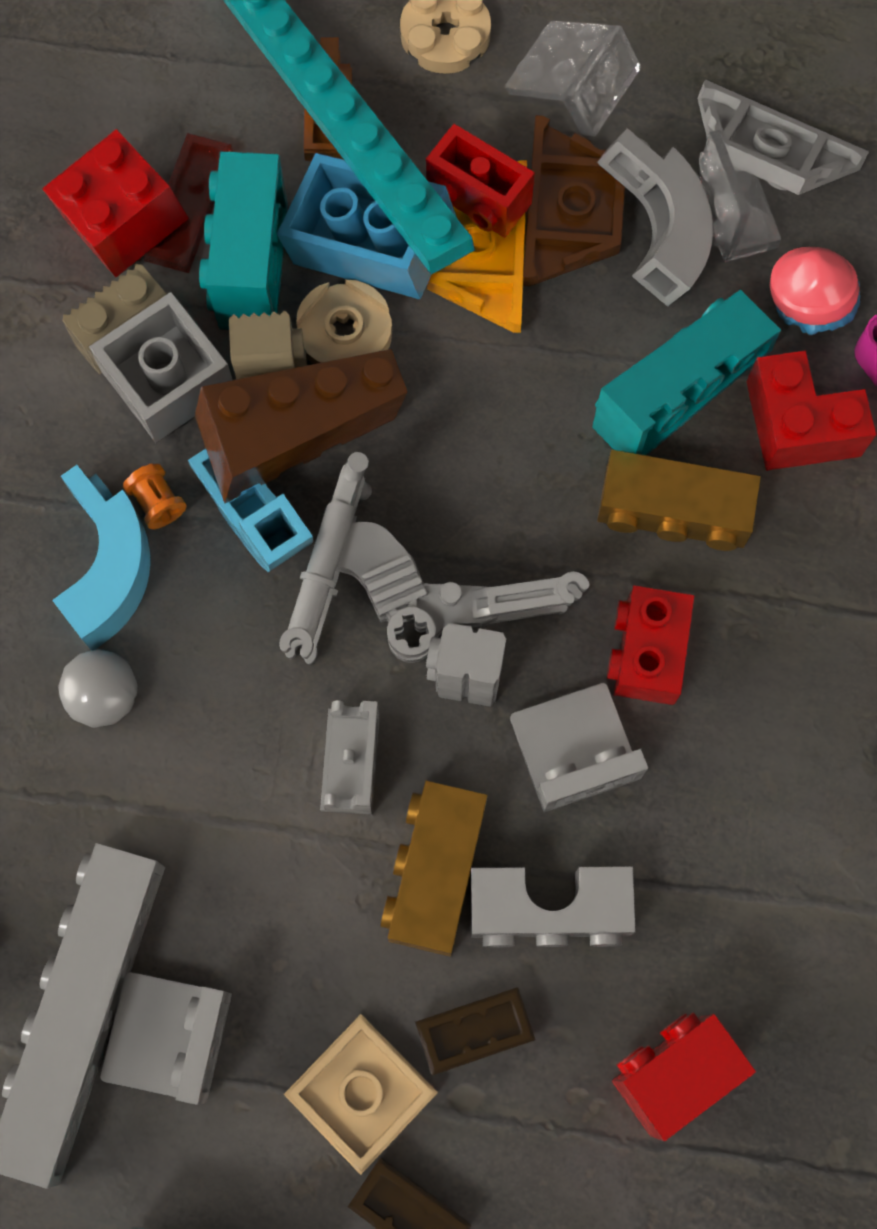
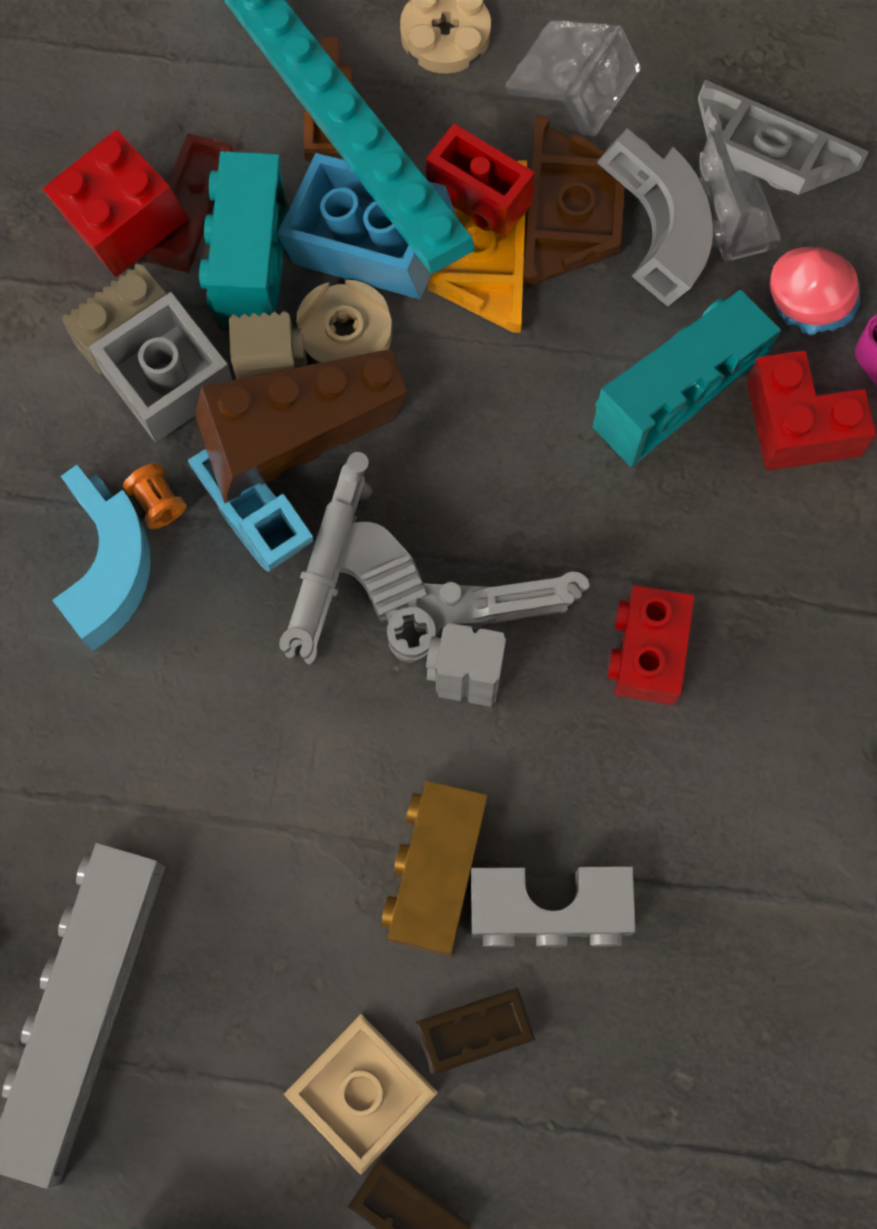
(98, 688): light grey hair -> none
(166, 1037): light grey bracket -> none
(350, 758): light grey hinge -> none
(576, 747): light grey bracket -> none
(678, 500): pearl gold brick -> none
(681, 1074): red brick -> none

